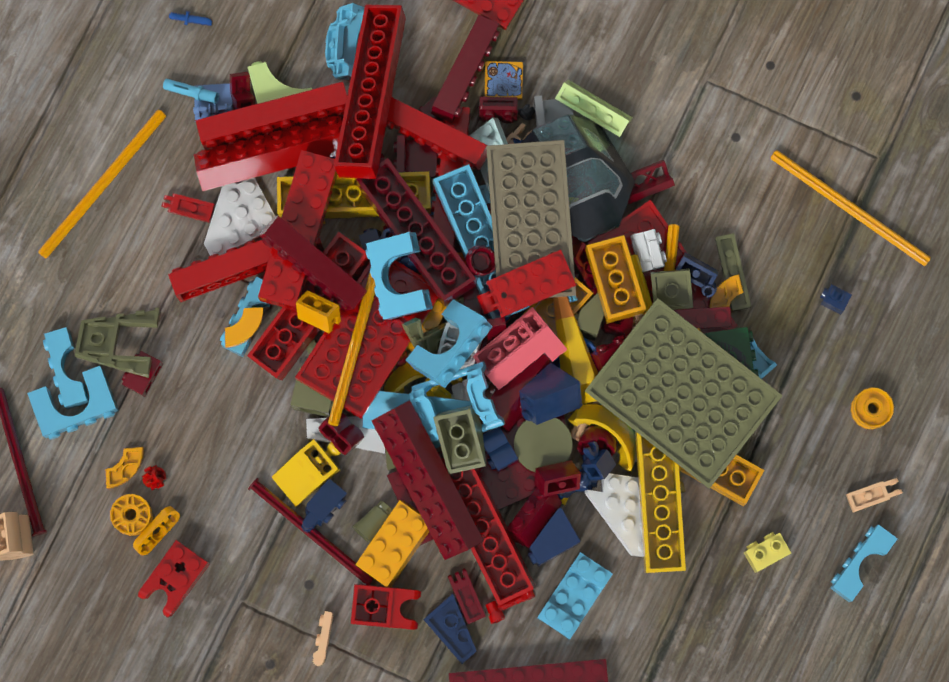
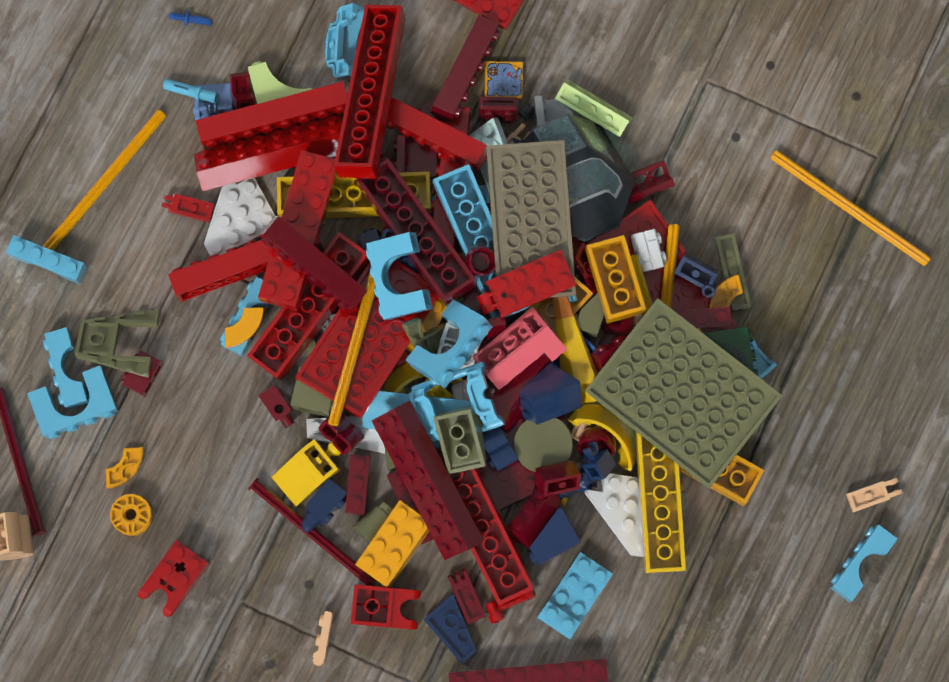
(47, 259): none -> medium azure arch
(154, 477): red gear -> none
(156, 538): light orange beam -> none
(272, 398): none -> dark red torso
(318, 311): light orange brick -> none
(358, 485): none -> dark red brick
(673, 288): olive hinge -> none
(767, 552): light yellow brick -> none
(835, 299): dark blue brick -> none
(880, 400): light orange wheel -> none

